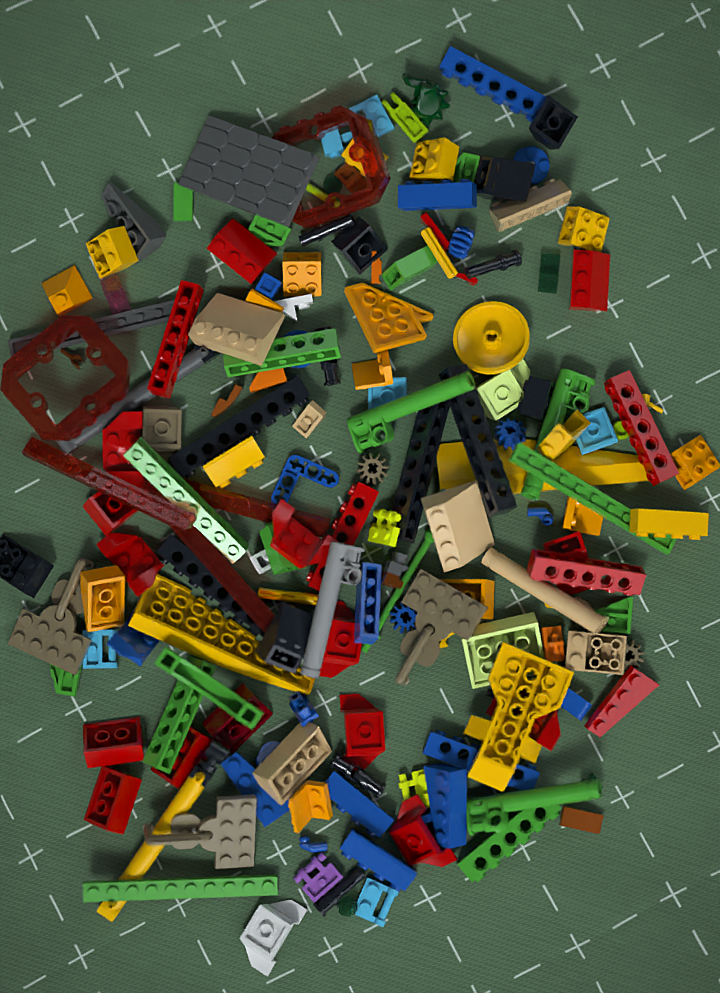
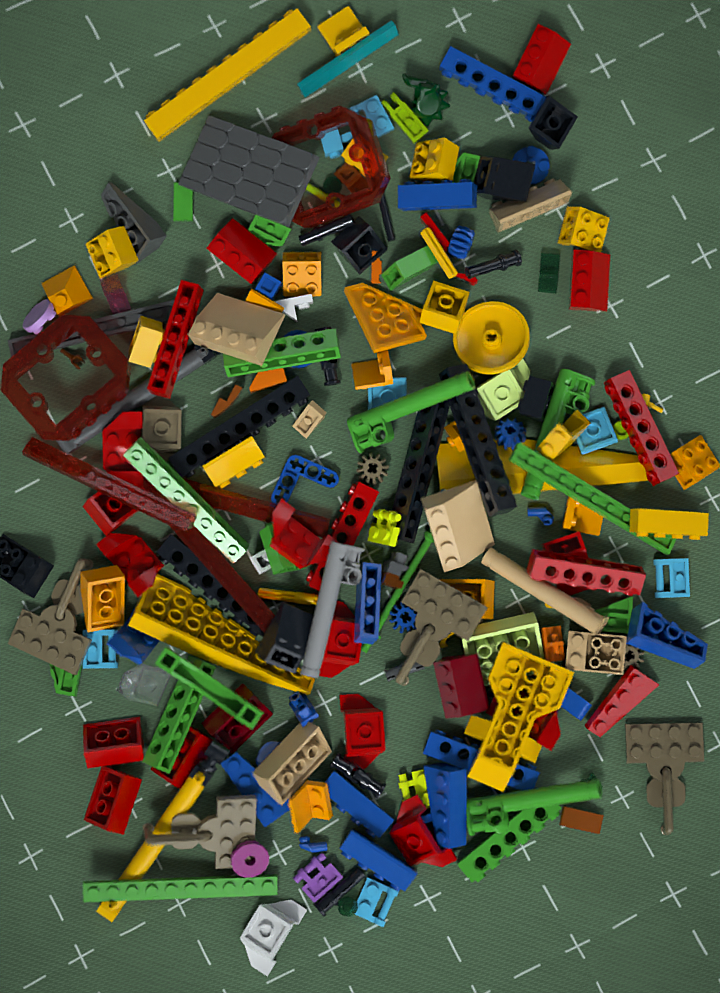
(38, 316): none -> lavender tile
(144, 684): none -> clear slope
(145, 342): none -> yellow brick
(227, 75): none -> yellow brick
(252, 868): none -> magenta tile
(343, 31): none -> yellow bracket
(348, 59): none -> teal tile
(386, 219): none -> black bar
(392, 672): none -> dark grey pin
(444, 307): none -> yellow brick
(454, 437): none -> light orange bracket
(461, 685): none -> dark red slope
(541, 59): none -> red slope
(664, 638): none -> blue wedge
(665, 747): none -> dark tan plate
(678, 578): none -> medium azure plate

